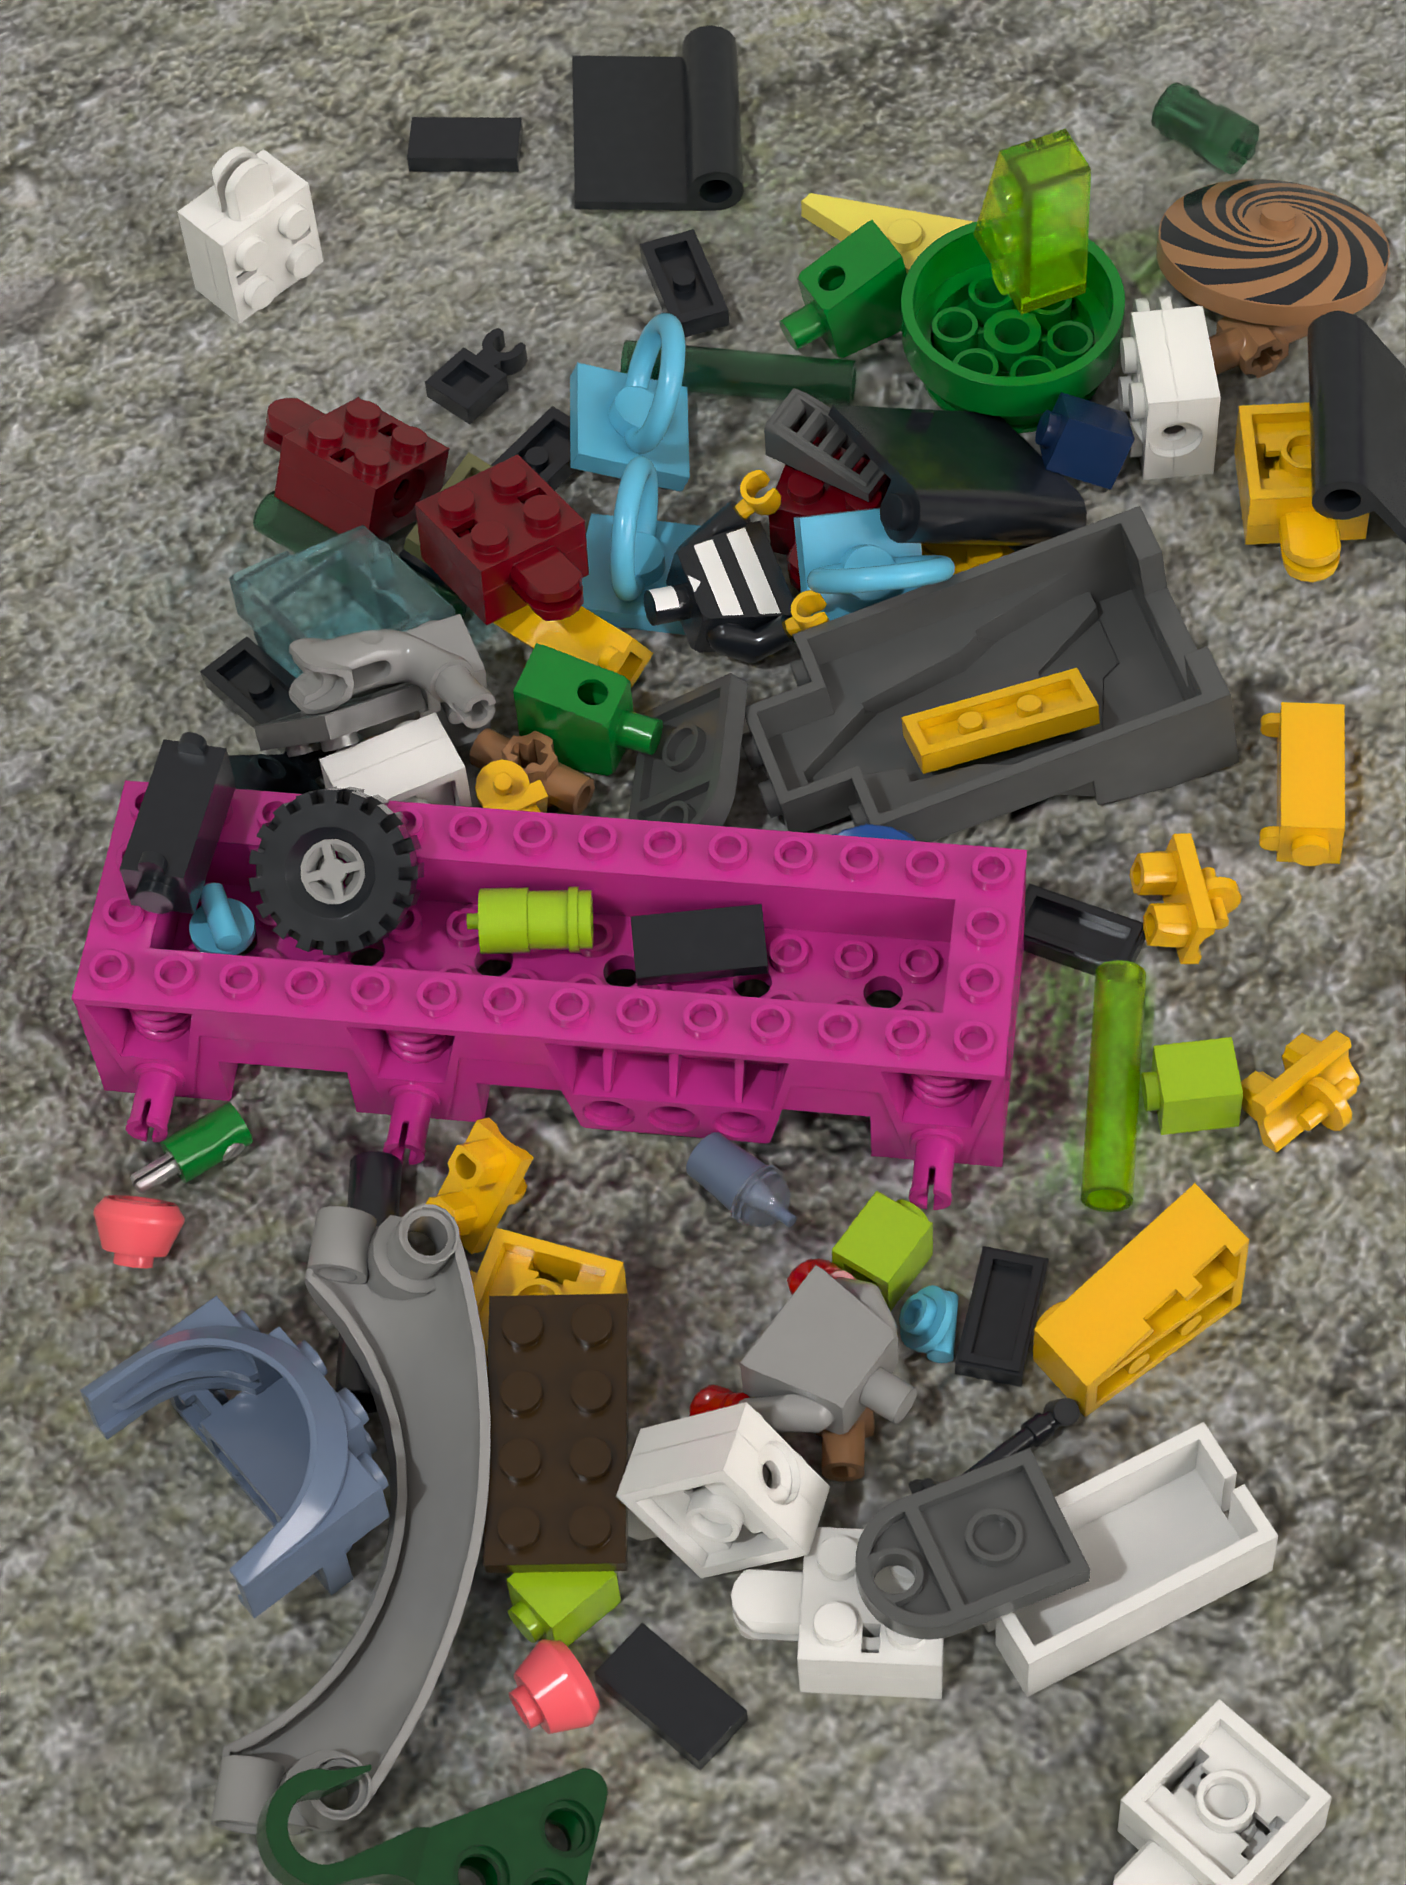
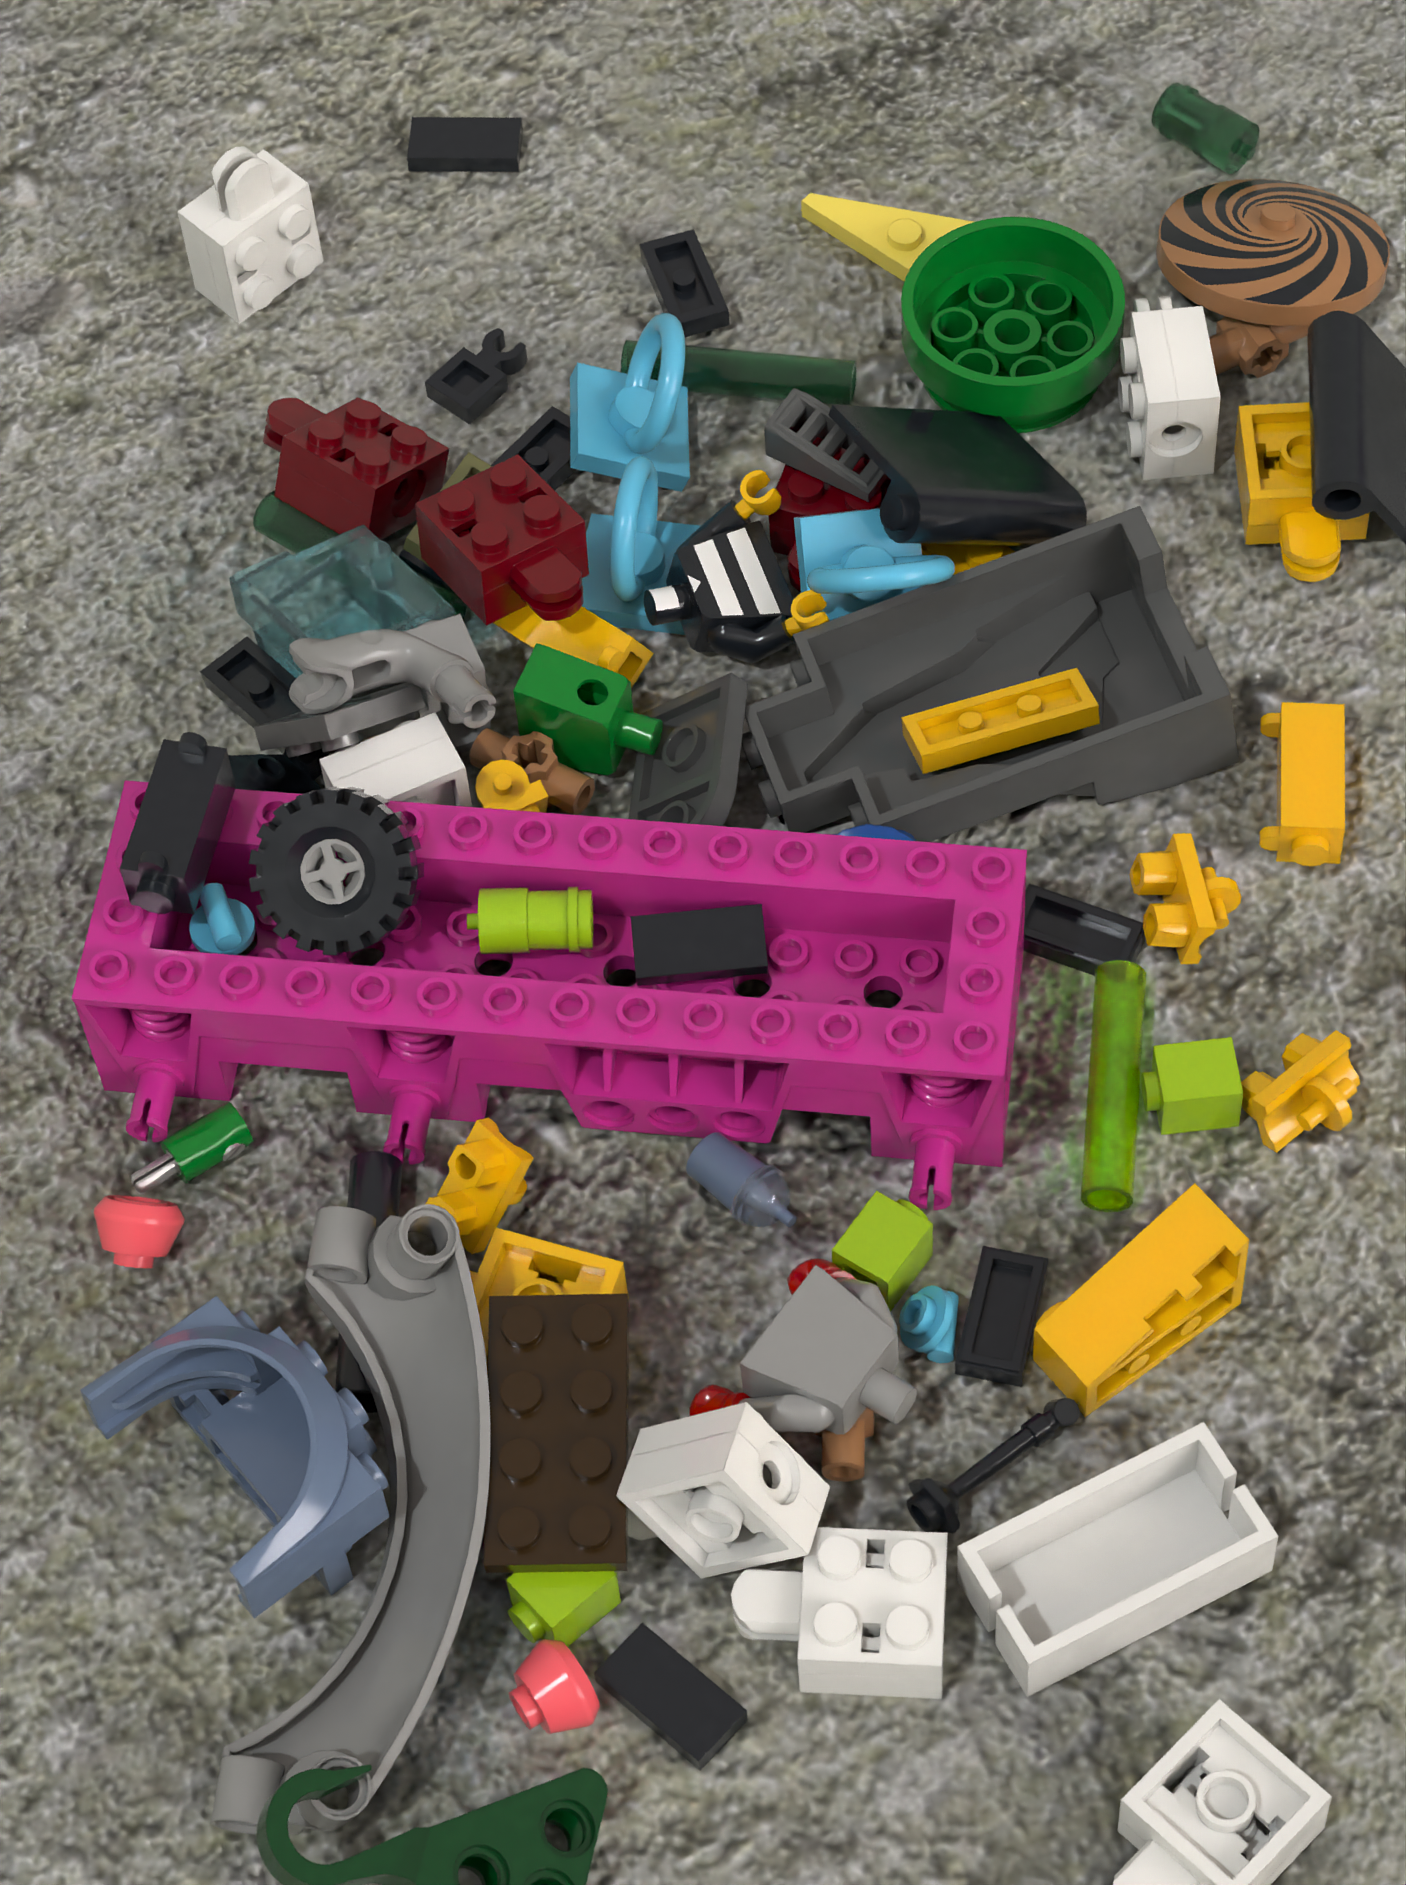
(659, 128): black door -> none
(850, 295): green torso -> none
(974, 1550): dark grey plate -> none
(1037, 221): clear neon green wedge -> none
(1084, 440): dark blue brick -> none

